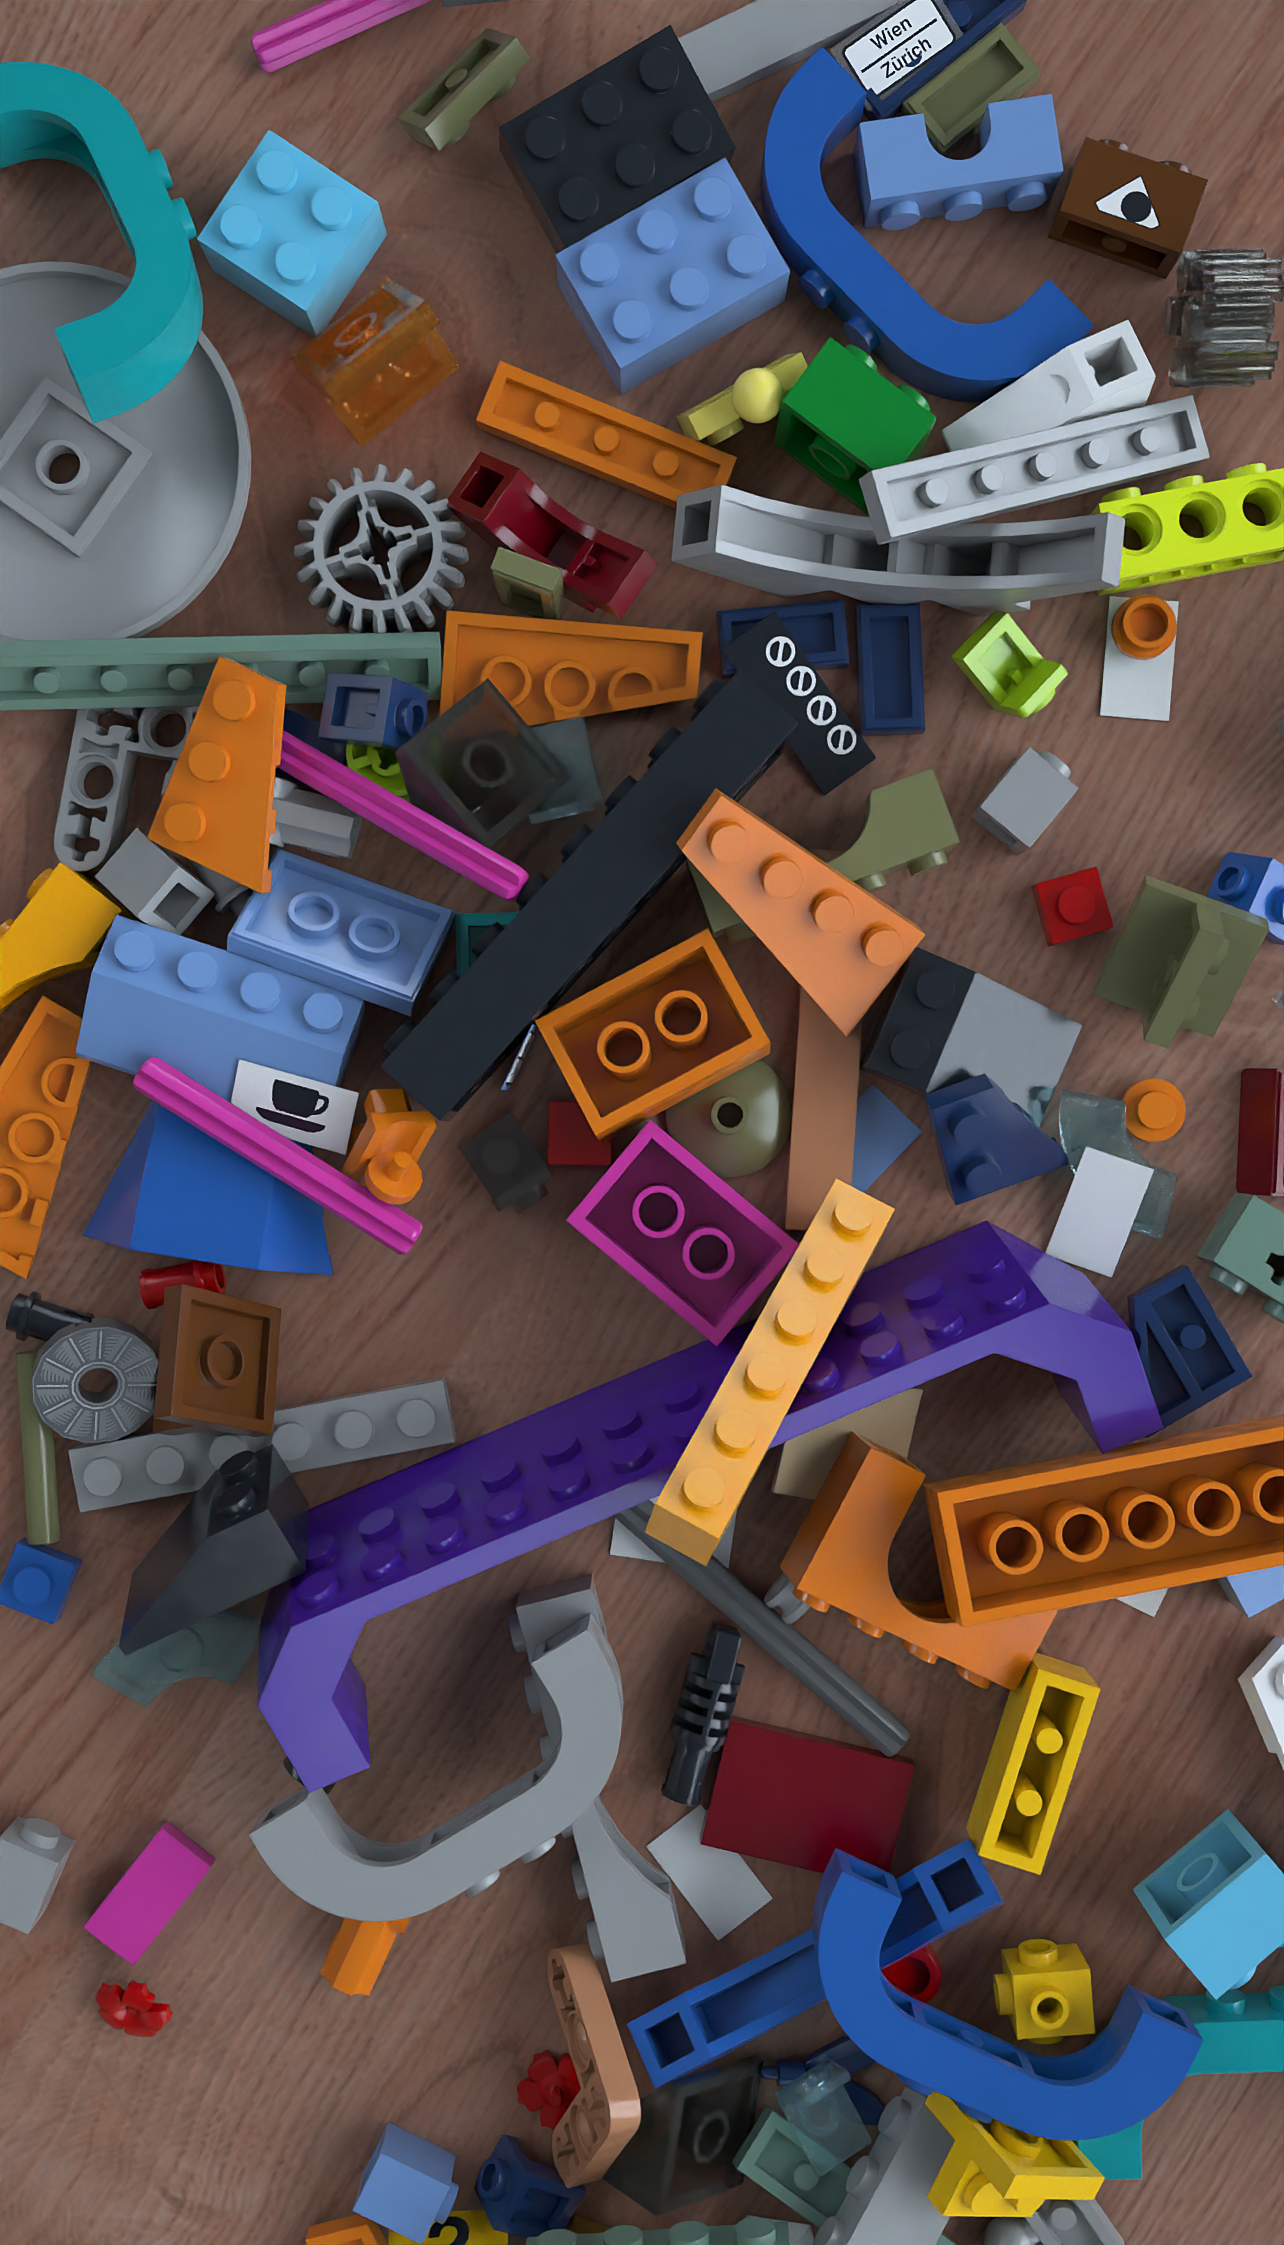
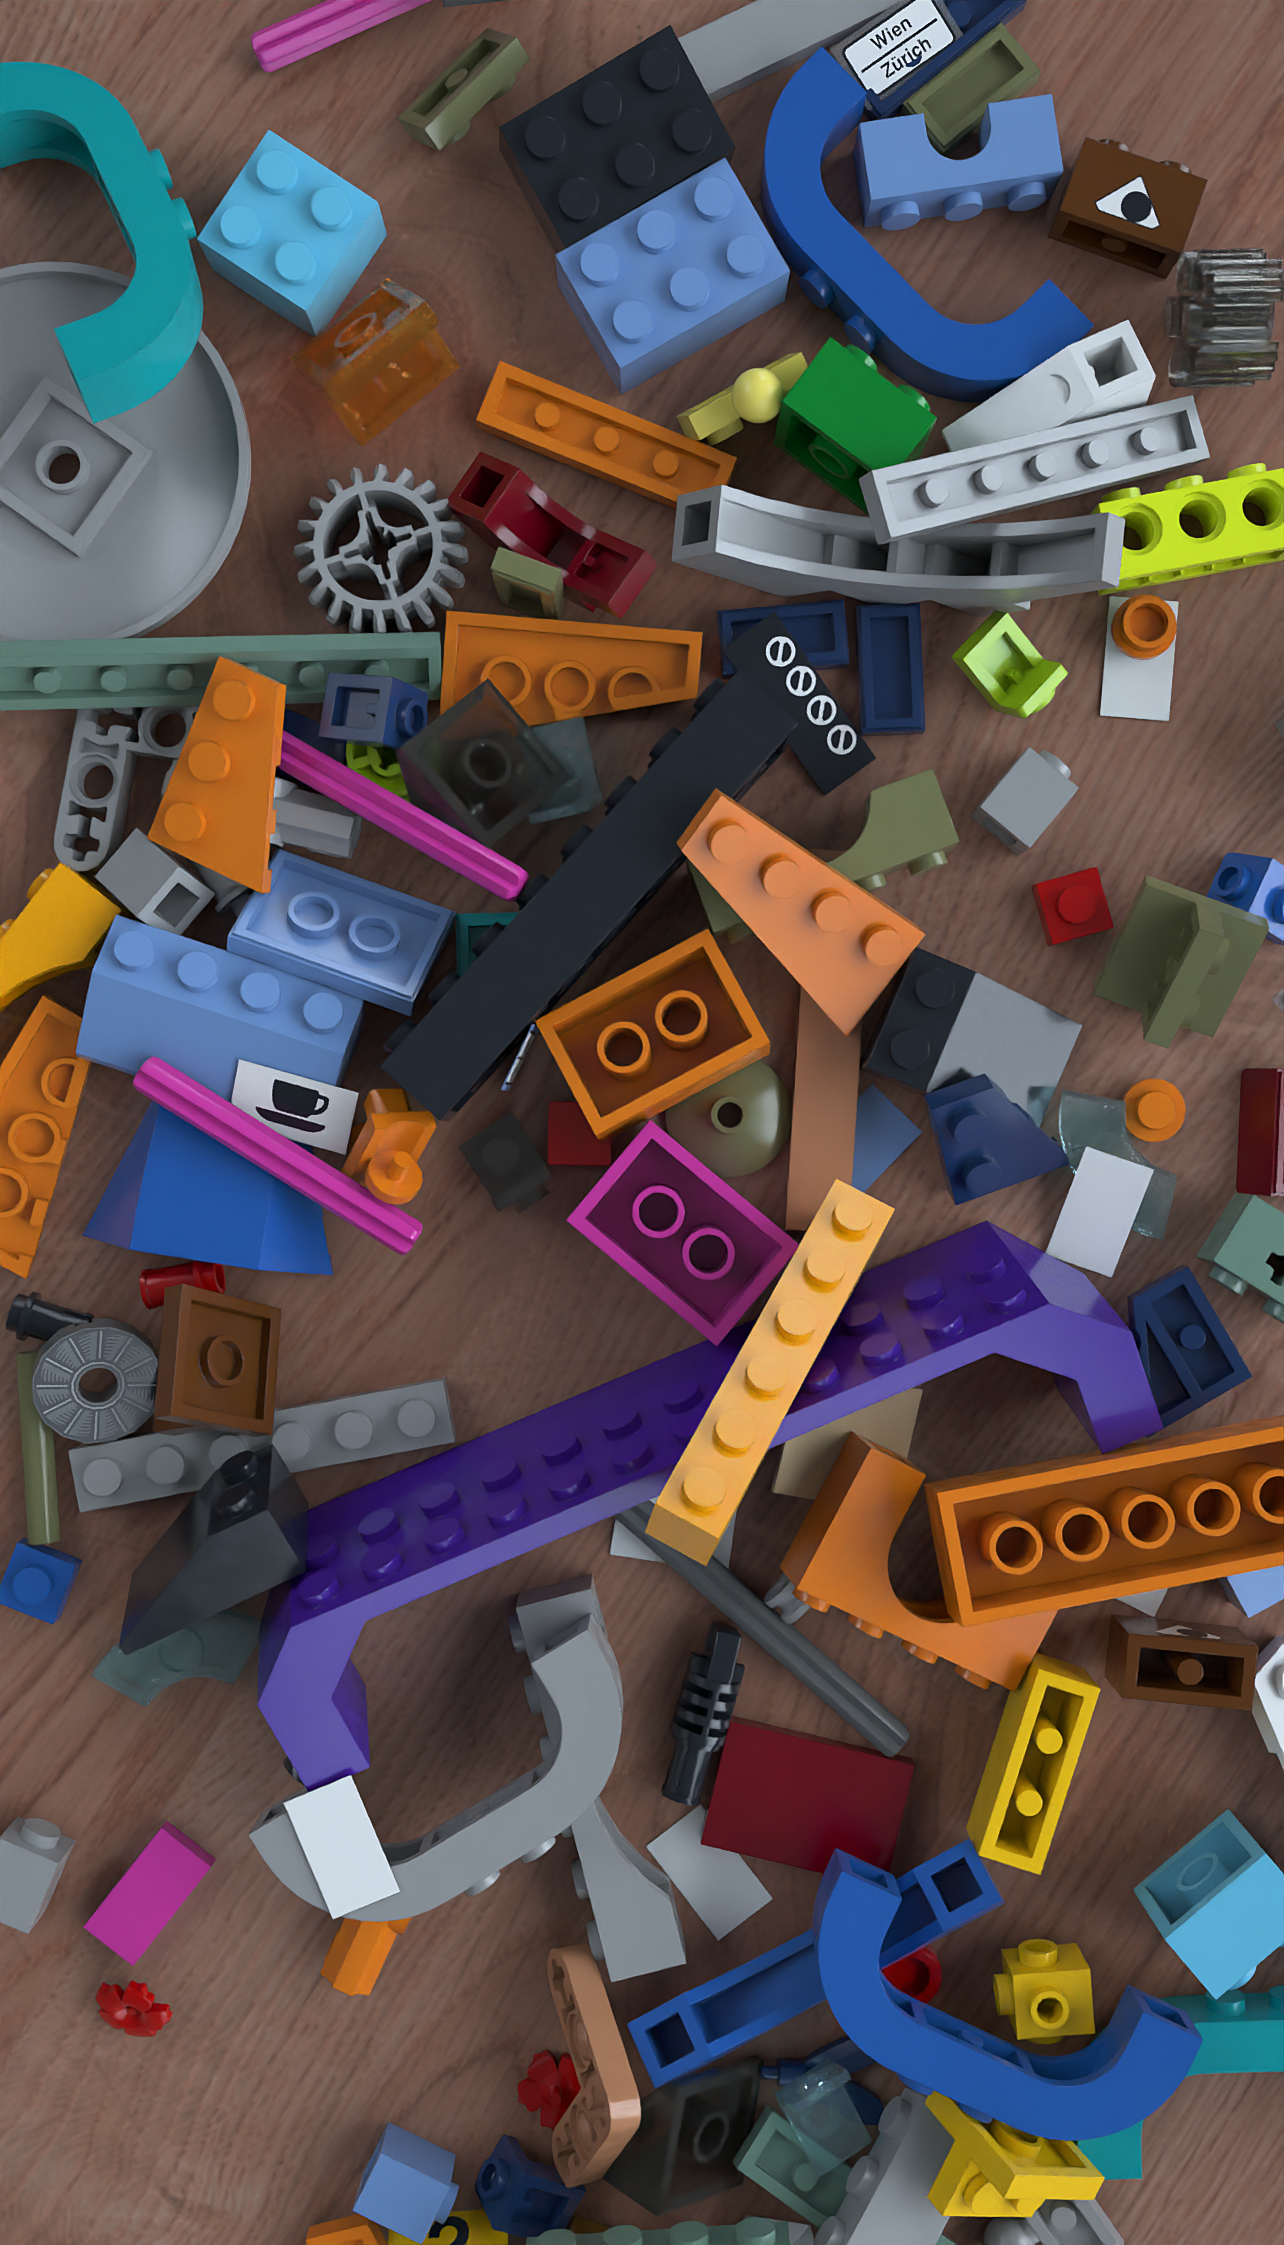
(341, 1847): none -> white sticker
(1181, 1662): none -> reddish brown brick

